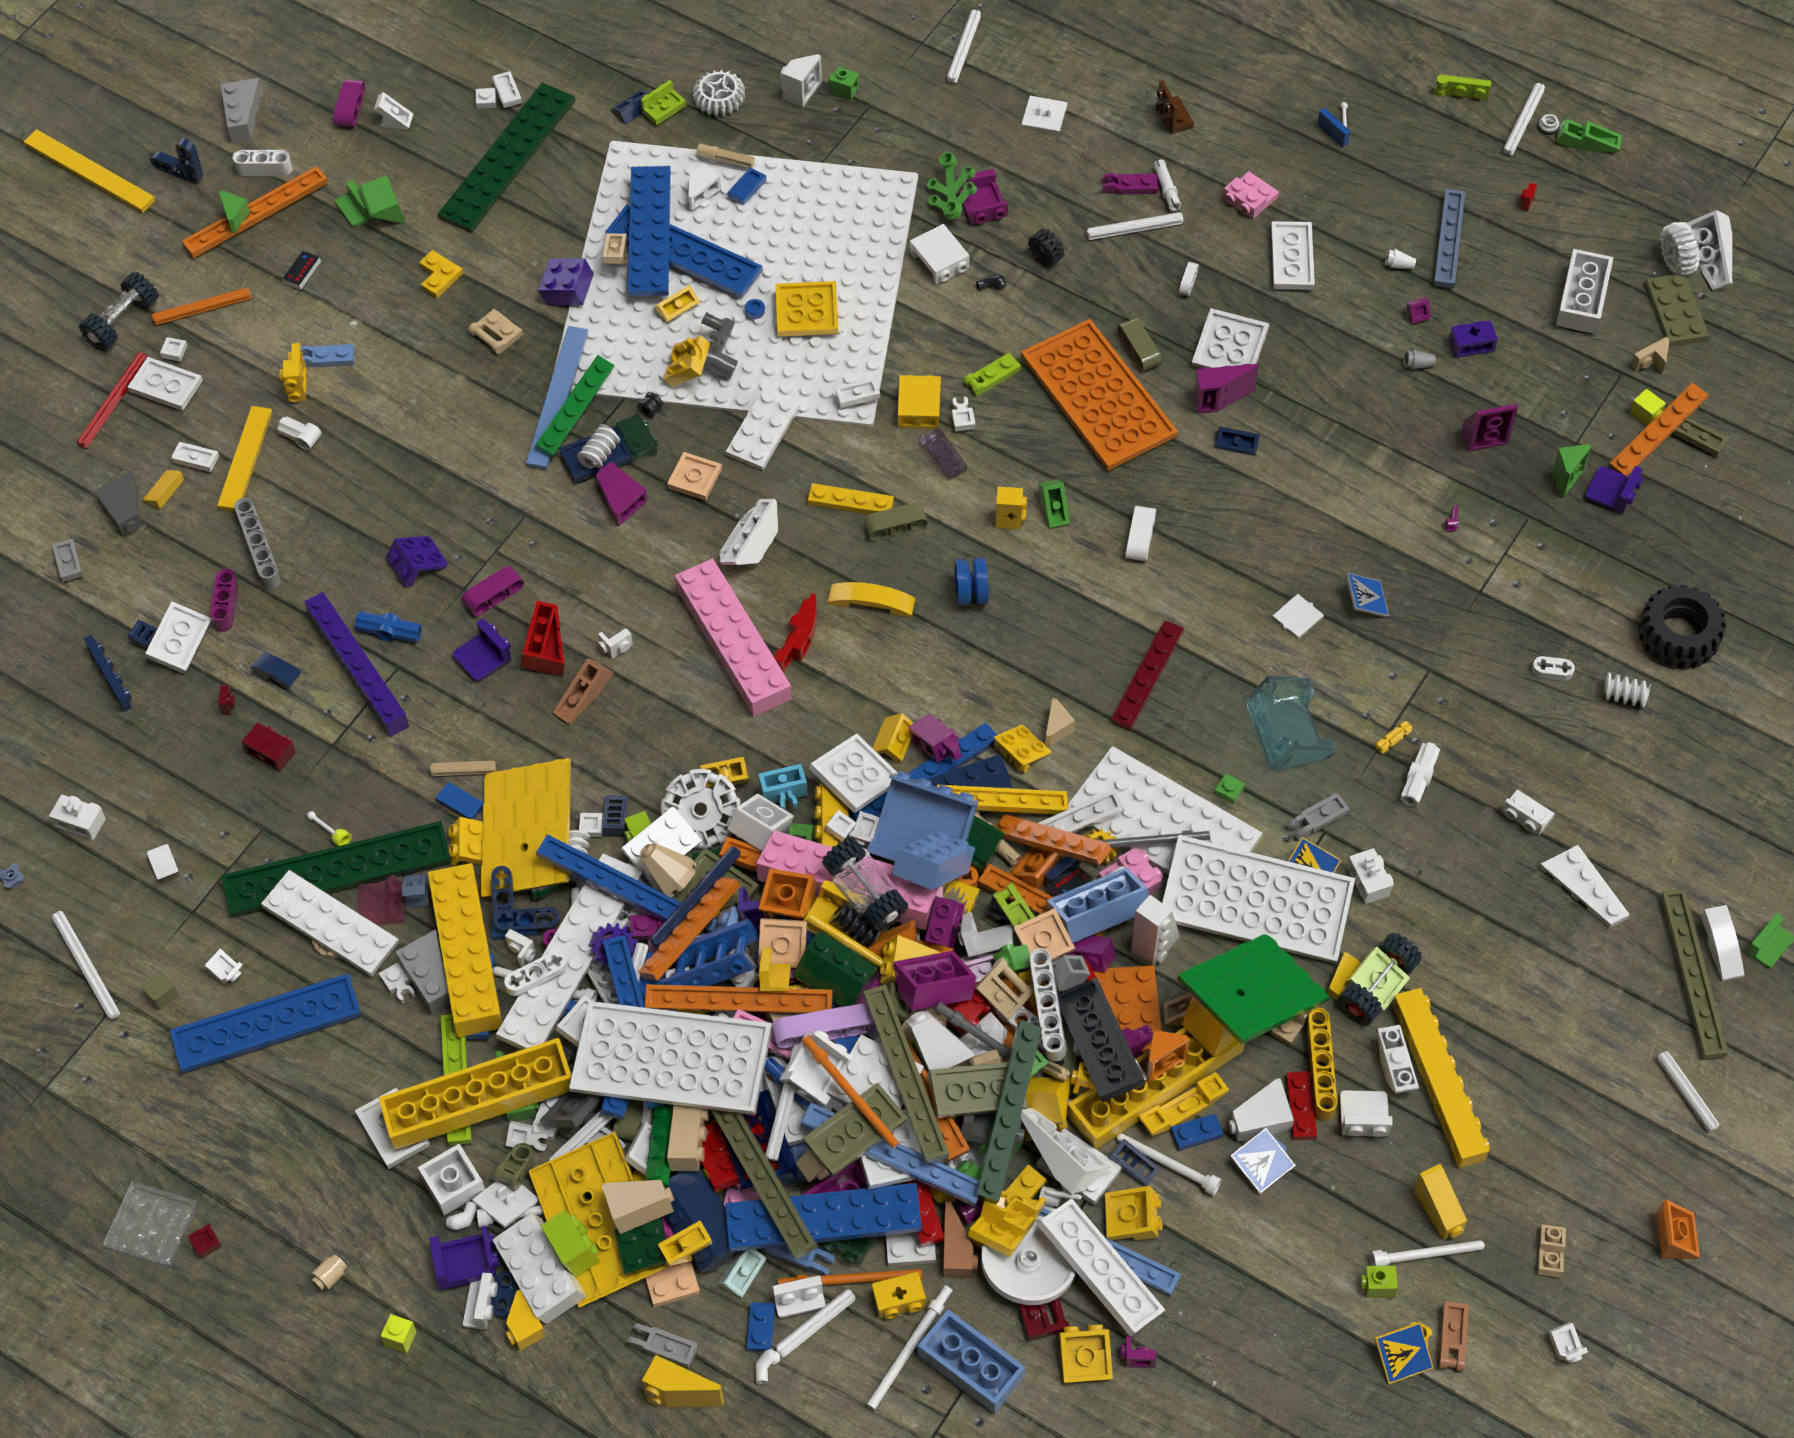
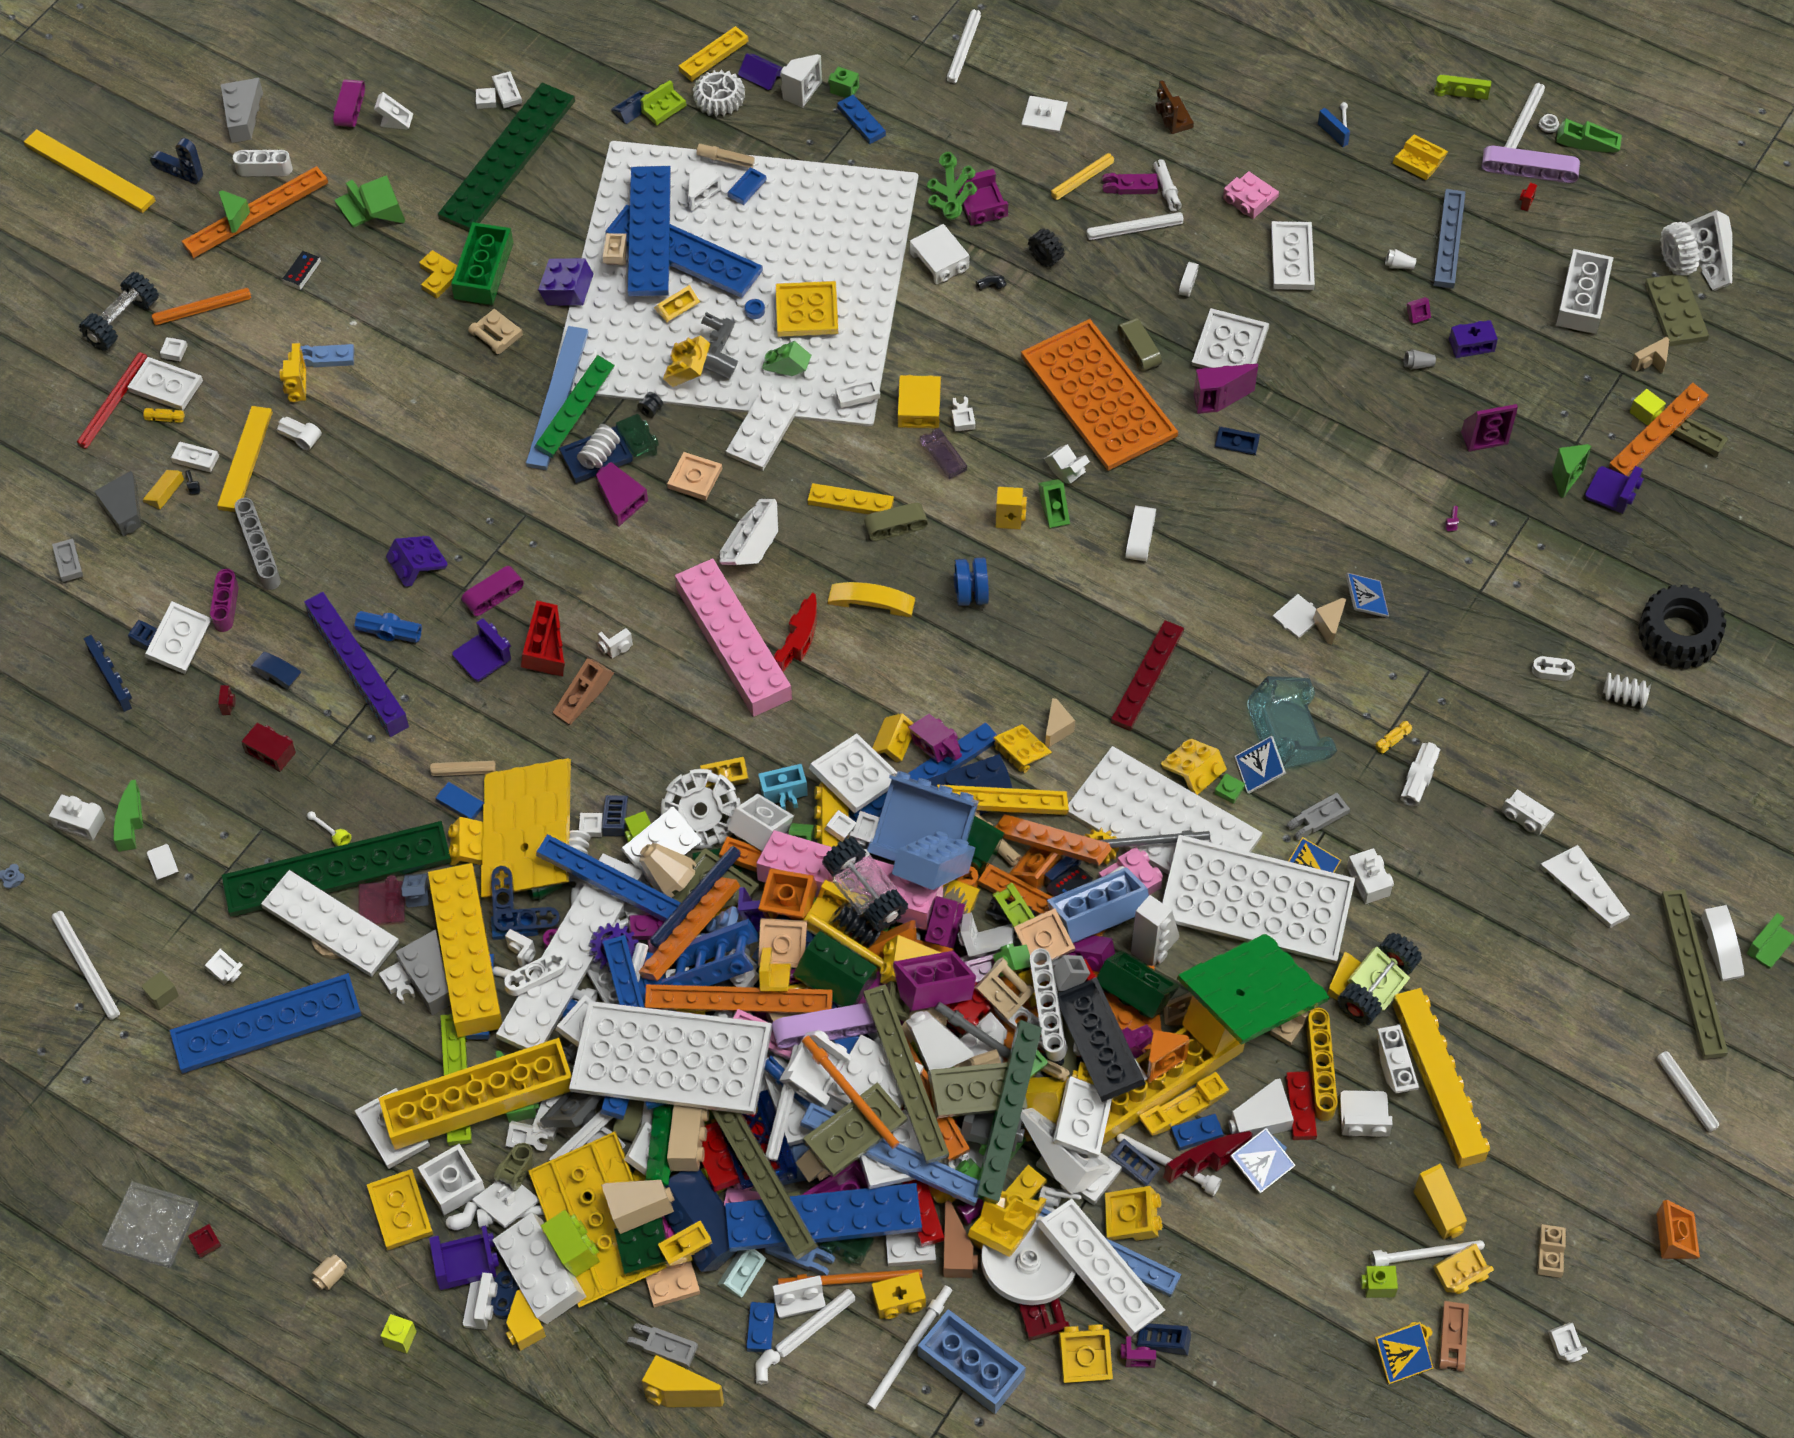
(128, 818): none -> bright green slope
(164, 415): none -> yellow axle
(193, 486): none -> black hand
(399, 1209): none -> yellow plate
(482, 263): none -> green brick
(713, 53): none -> yellow plate
(759, 71): none -> dark purple panel
(787, 360): none -> bright green slope
(861, 119): none -> blue plate
(992, 374): lime plate -> none
(1065, 464): none -> white brick
(1082, 176): none -> yellow axle
(1082, 1118): none -> white plate
(1086, 813): white plate -> none
(1136, 984): none -> dark green slope
(1176, 1331): none -> dark blue slope
(1196, 763): none -> yellow bracket
(1211, 1153): none -> dark red slope
(1260, 764): none -> piece
(1328, 619): none -> tan slope
(1420, 157): none -> yellow slope
(1462, 1269): none -> yellow bracket
(1531, 164): none -> lavender beam

